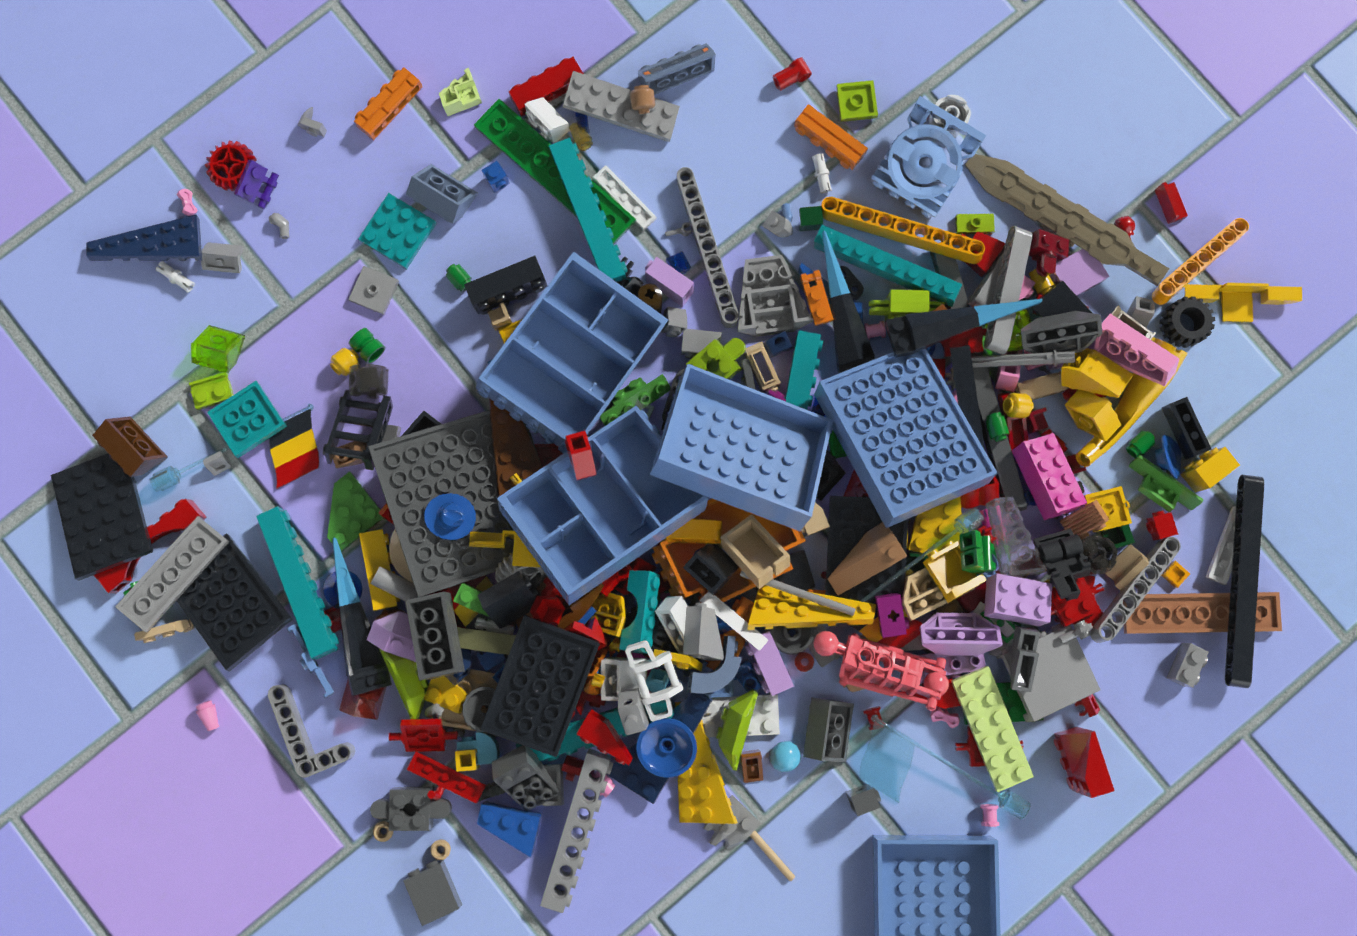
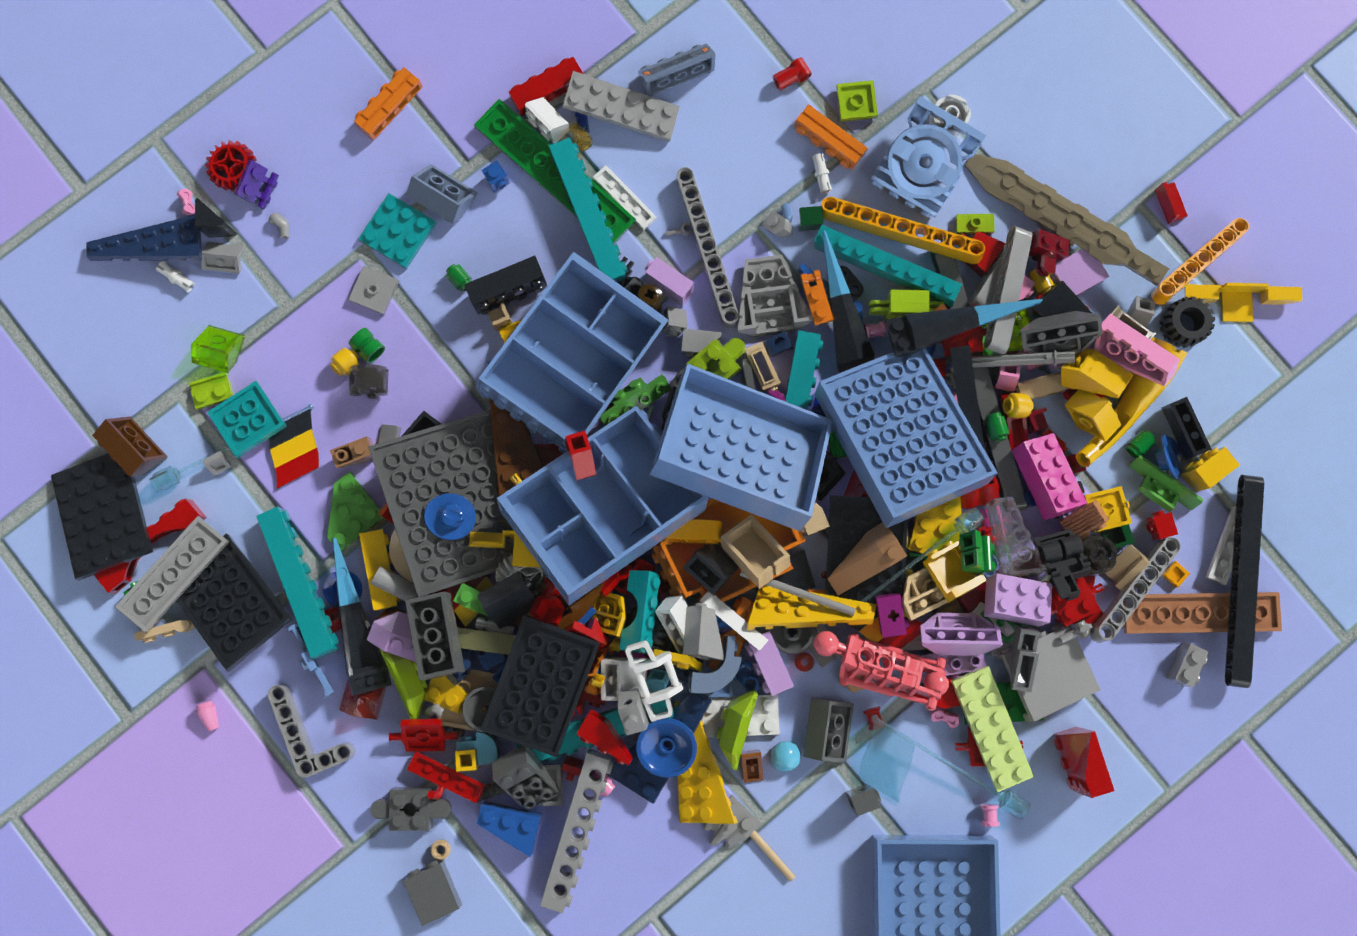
(210, 223): none -> black slope
(312, 127): light grey plate -> none
(377, 831): tan plate -> none
(378, 426): black fence -> none
(460, 94): yellowish green slope -> none
(642, 99): medium nougat head -> none
(679, 262): clear blue brick -> none
(1090, 705): red tile -> none
(1126, 224): red piece -> none

